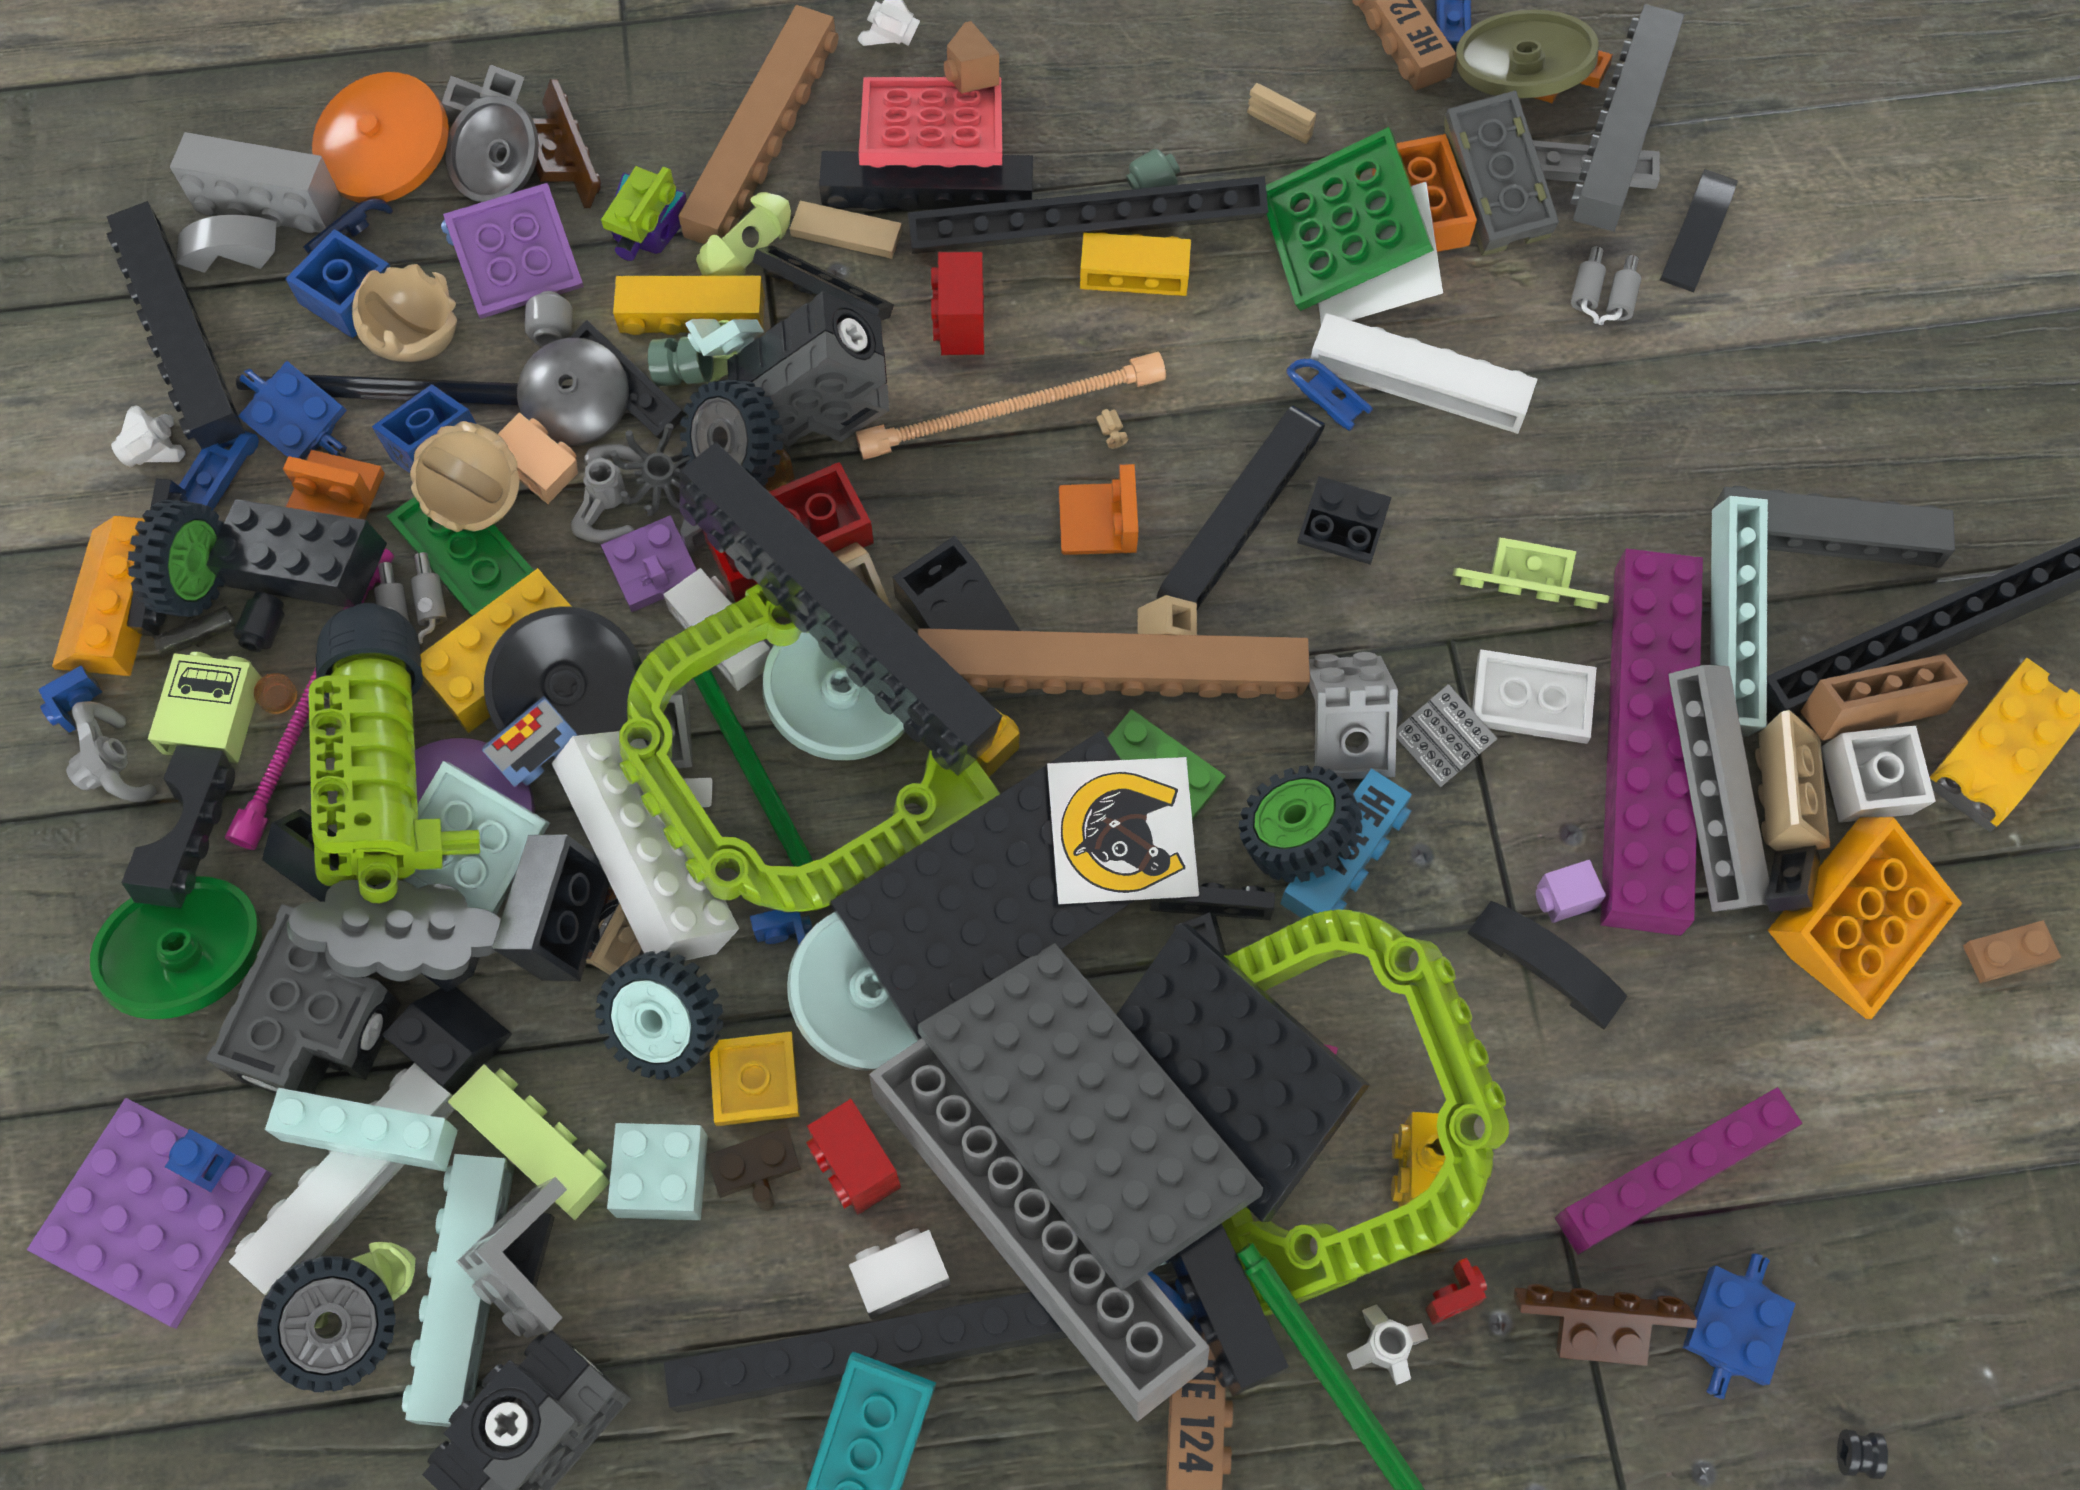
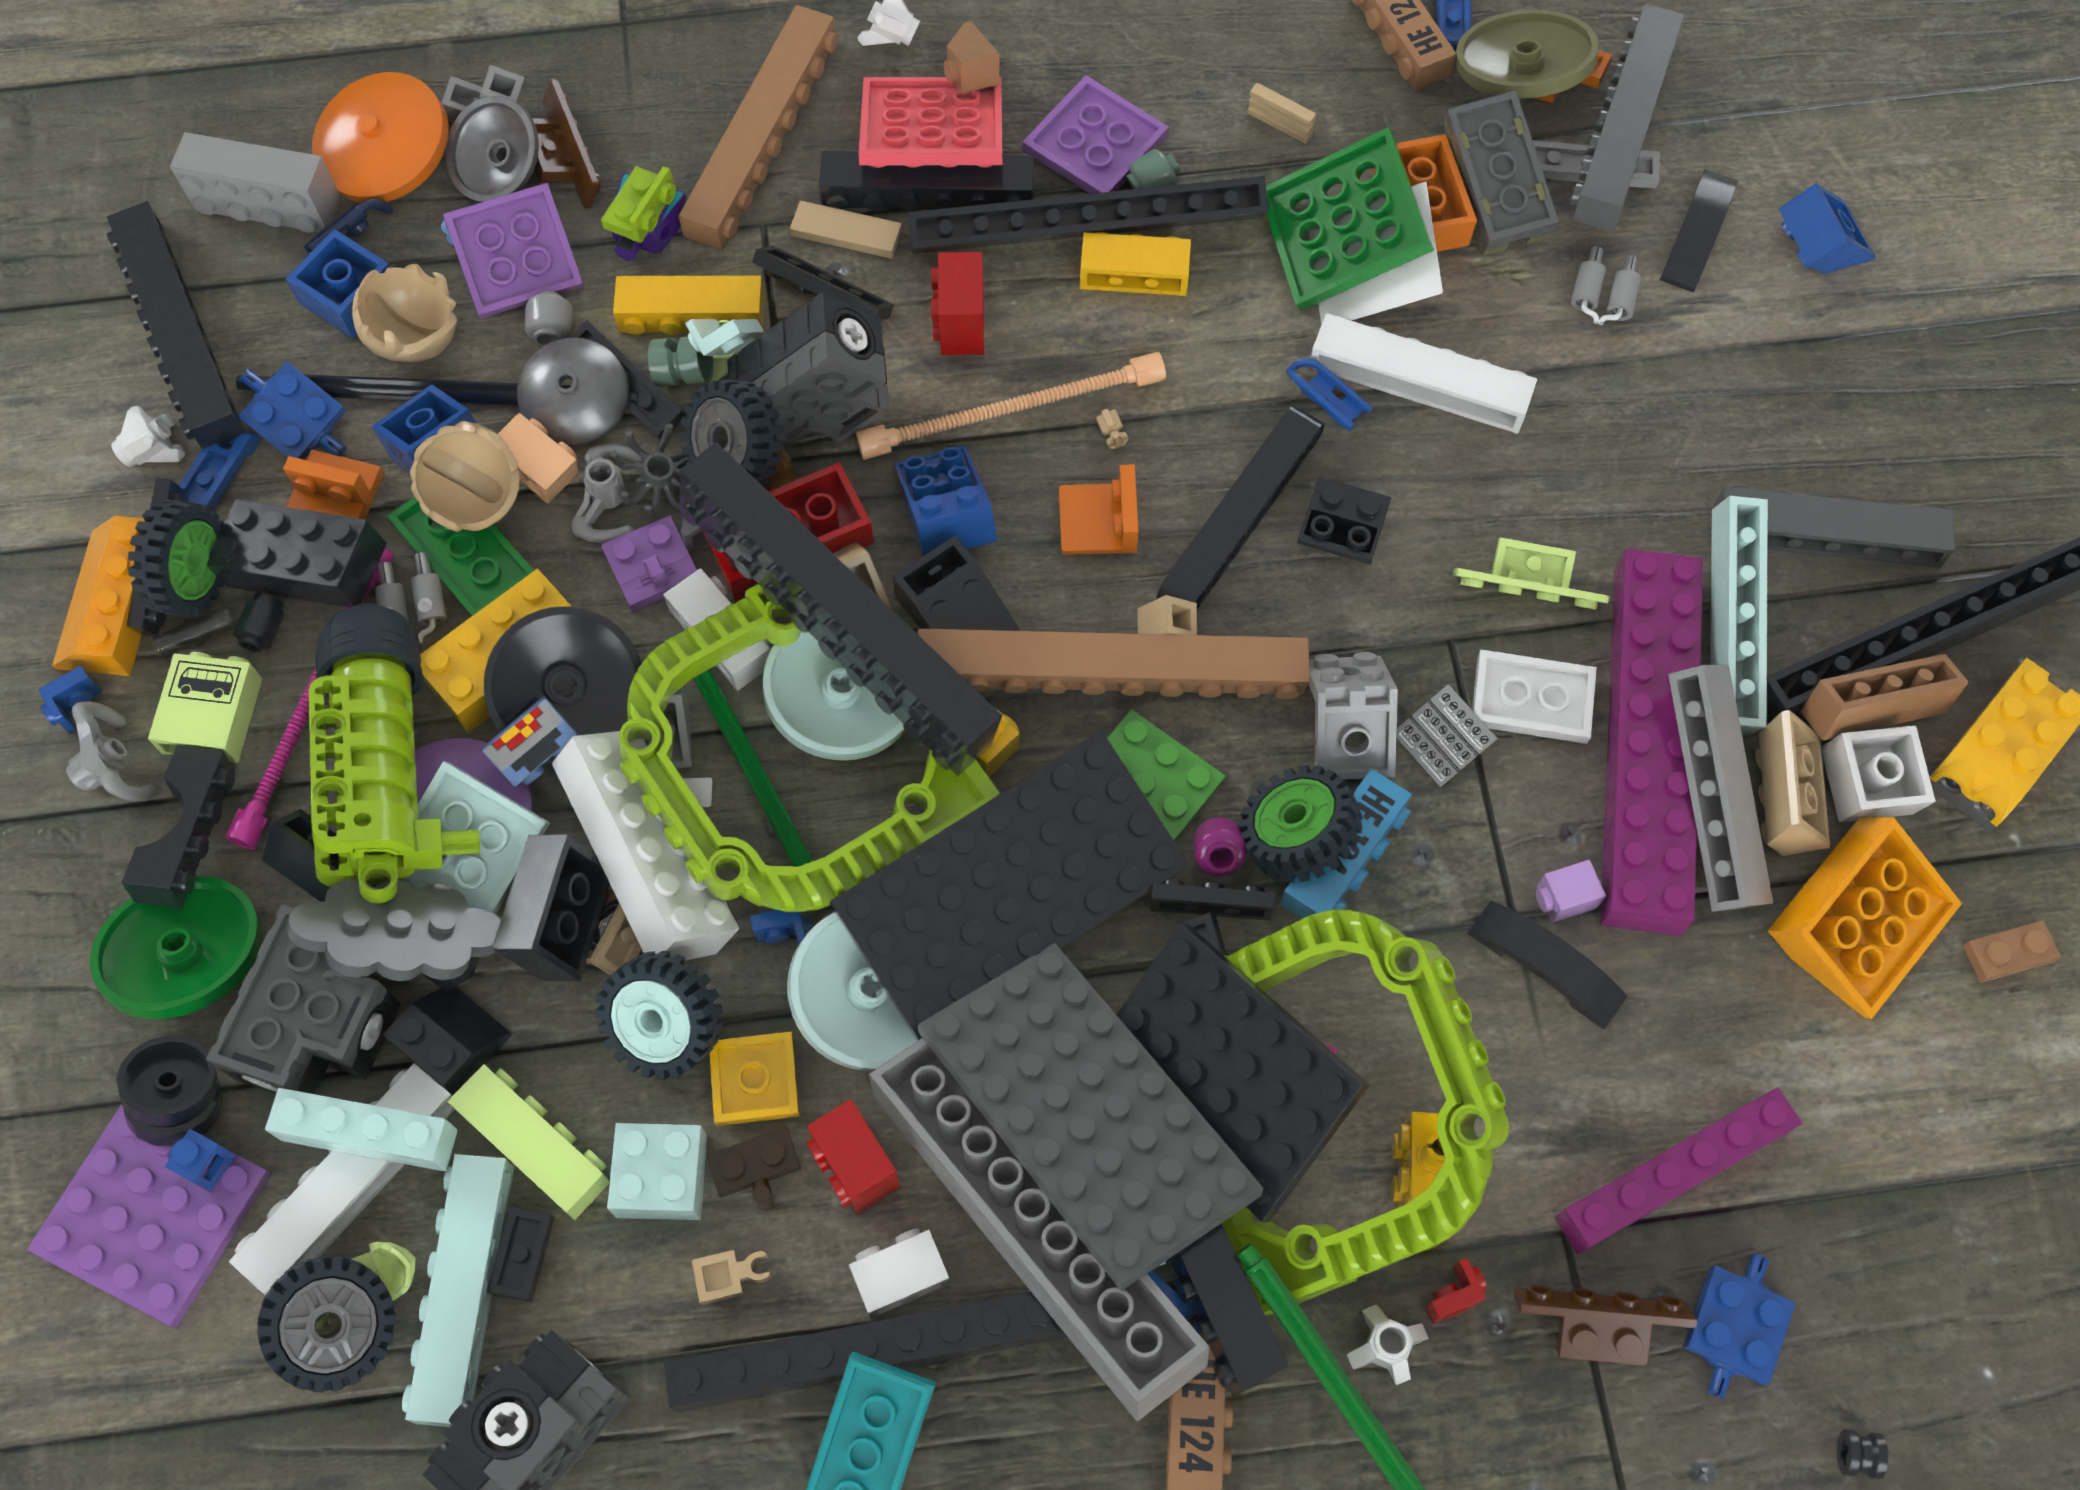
(169, 1089): none -> black wheel
(231, 236): light grey brick -> none
(275, 693): clear orange tile -> none
(499, 1279): light grey bracket -> none
(722, 1275): none -> tan plate
(730, 254): yellowish green piece -> none
(946, 499): none -> blue slope
(1094, 137): none -> medium lavender plate
(1122, 830): sticker -> none
(1219, 846): none -> magenta head
(1793, 879): black plate -> none
(1824, 231): none -> blue slope

